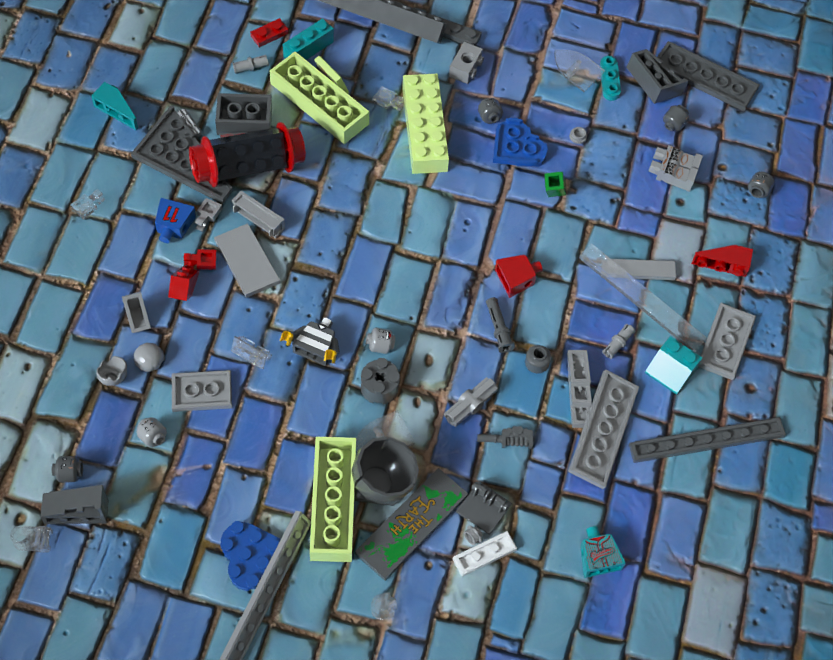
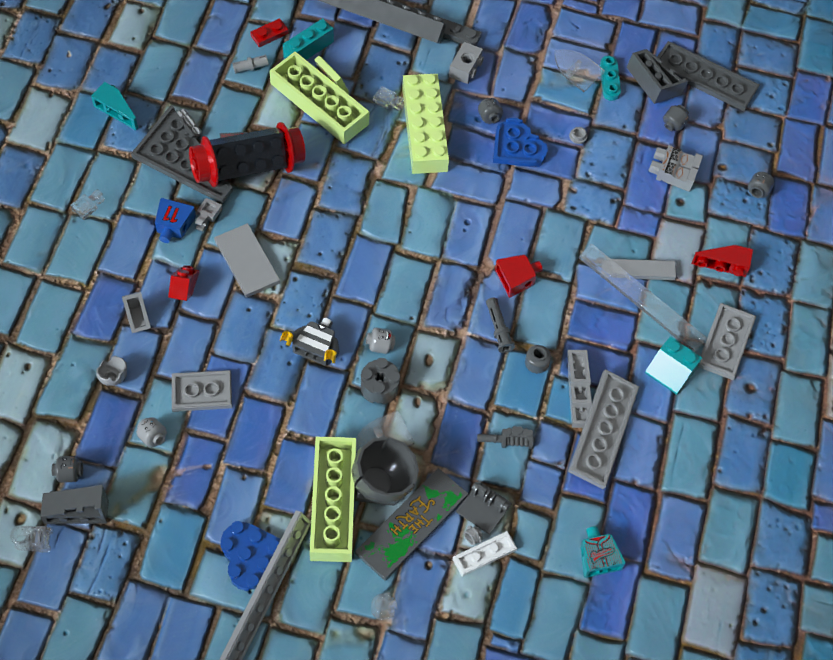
(148, 357): light grey hair -> none
(204, 259): red plate -> none
(243, 112): dark grey brick -> none
(246, 350): clear hinge -> none
(258, 214): light grey container -> none
(470, 402): light grey piece -> none
(555, 184): green brick -> none
(618, 341): light grey pin -> none
(706, 440): dark grey tile -> none

